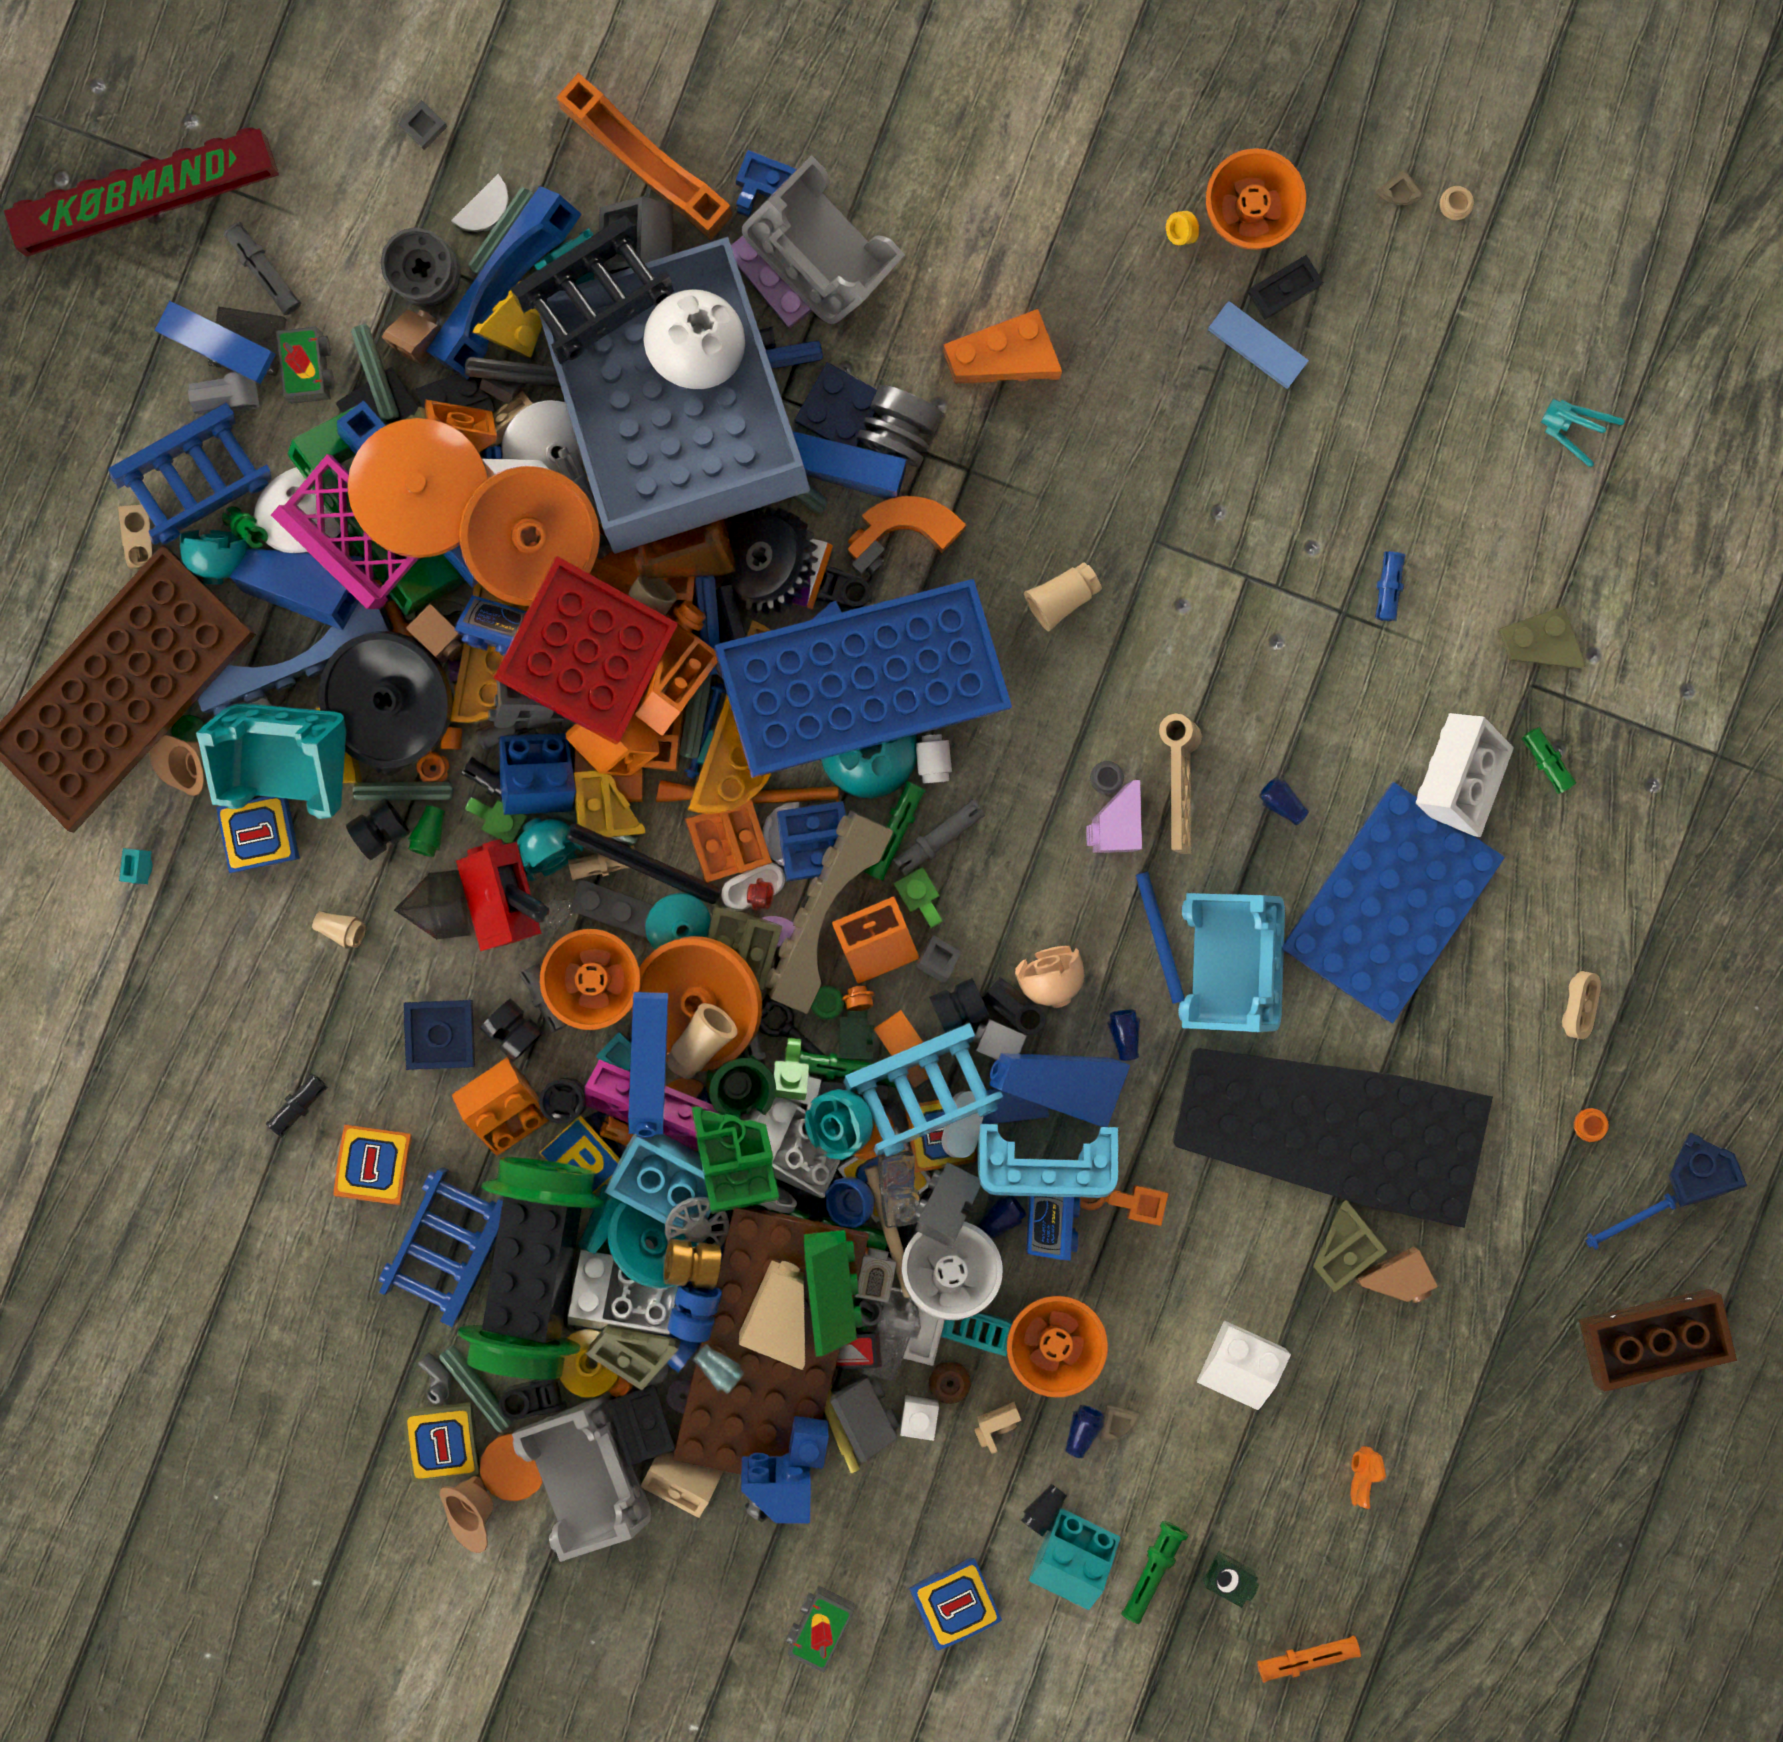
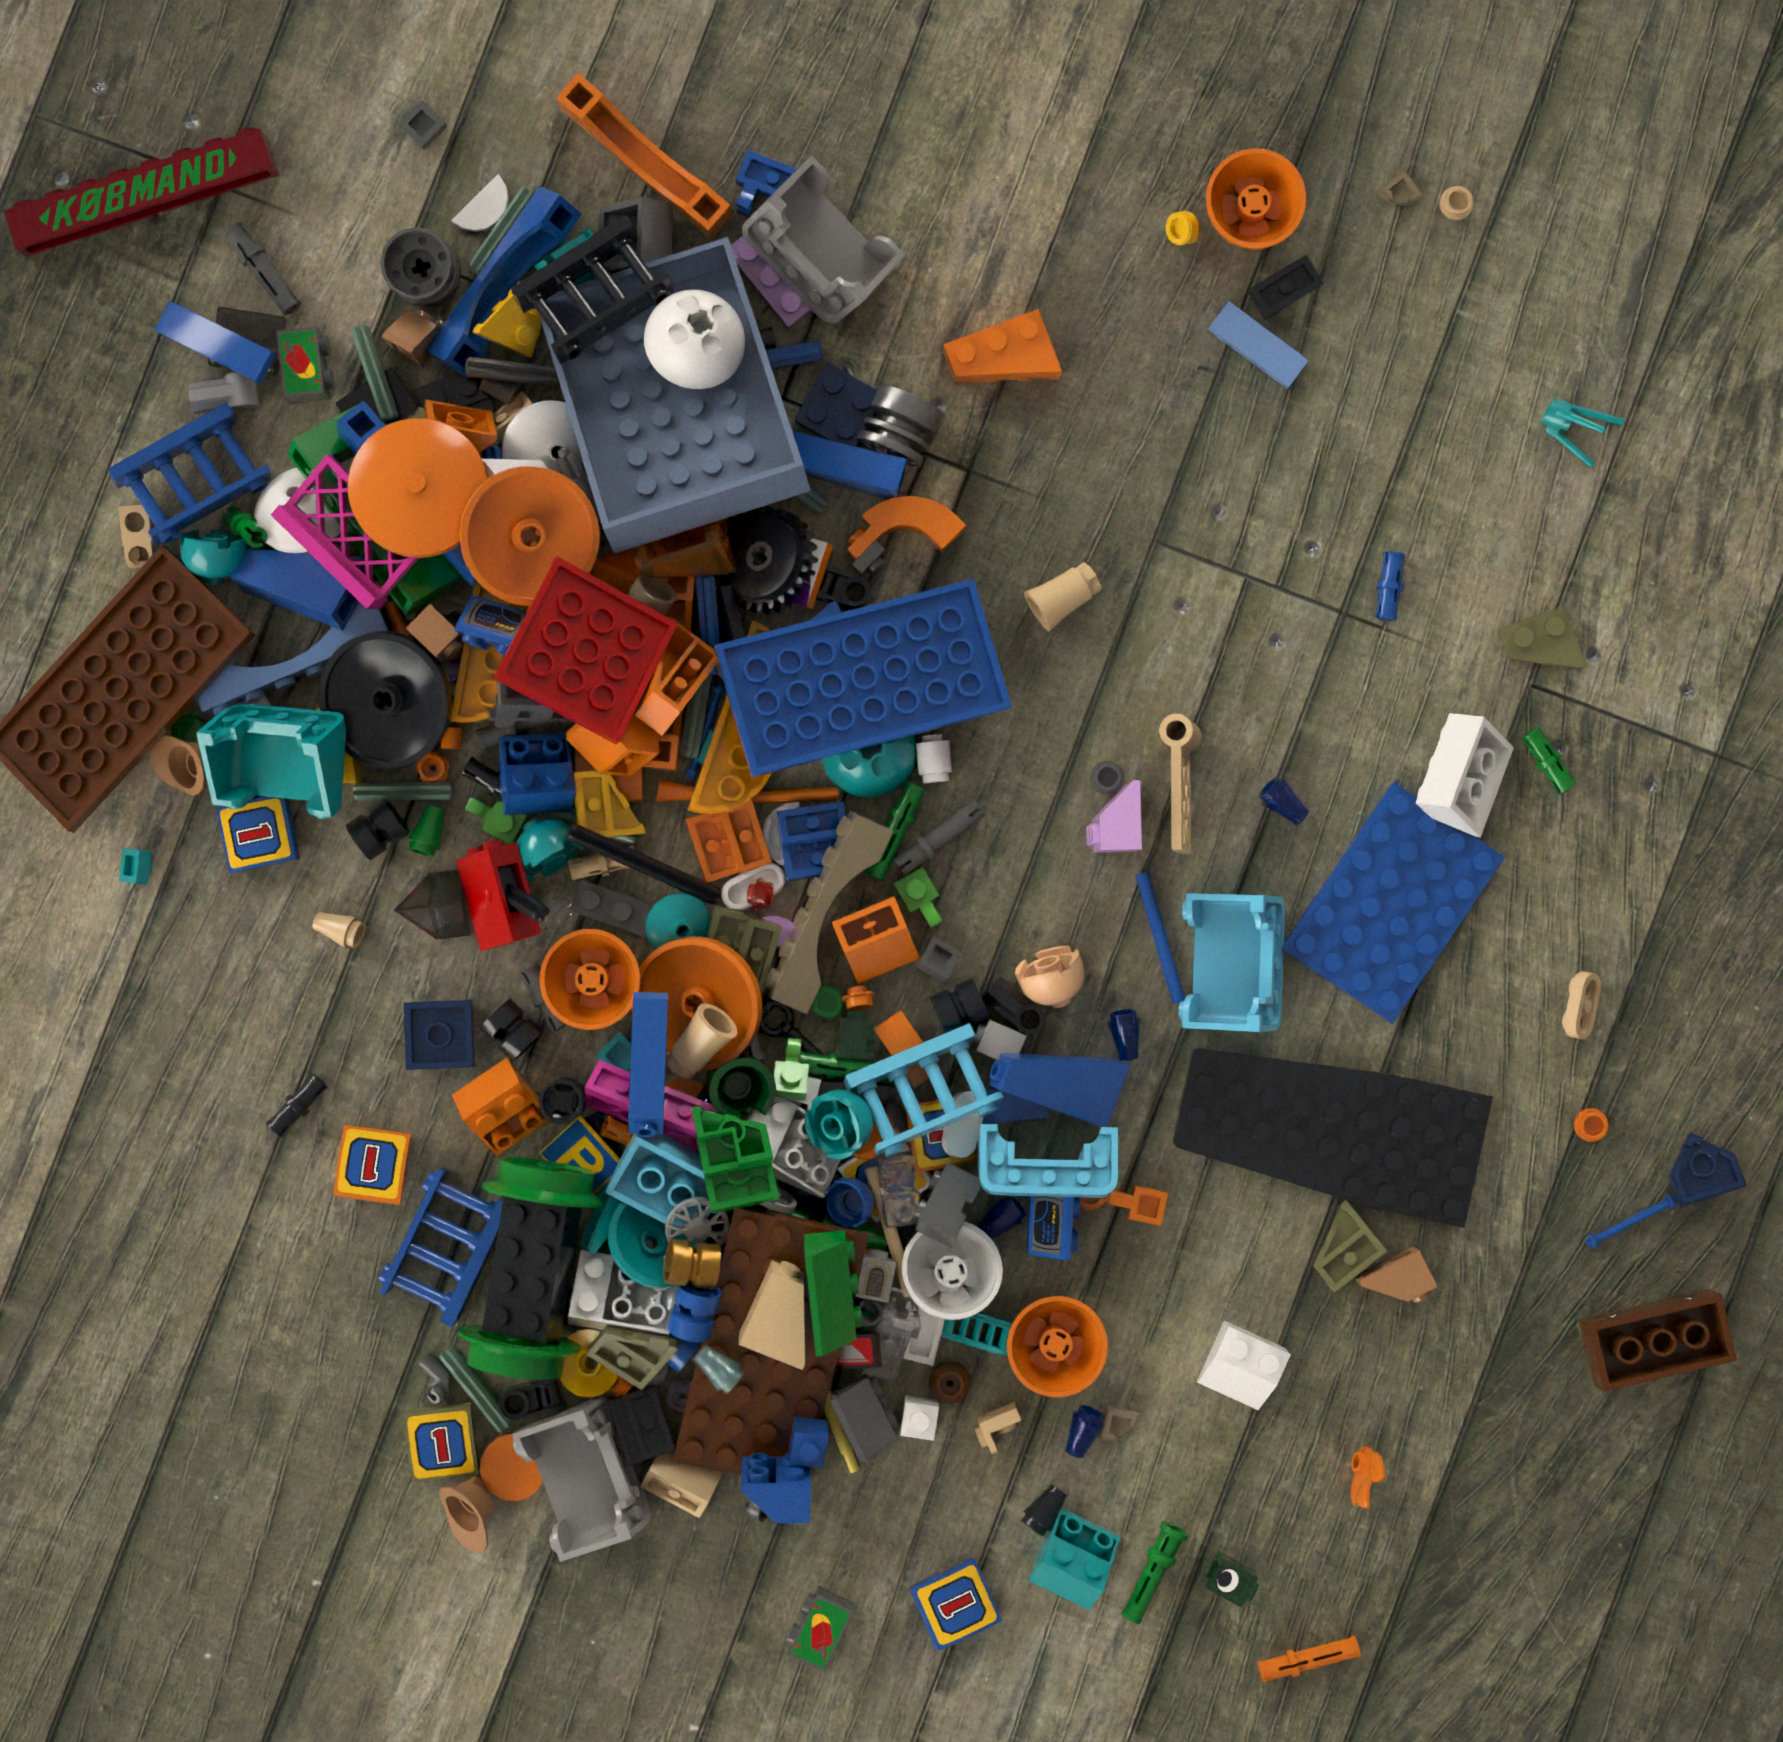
(689, 616): orange plate -> none

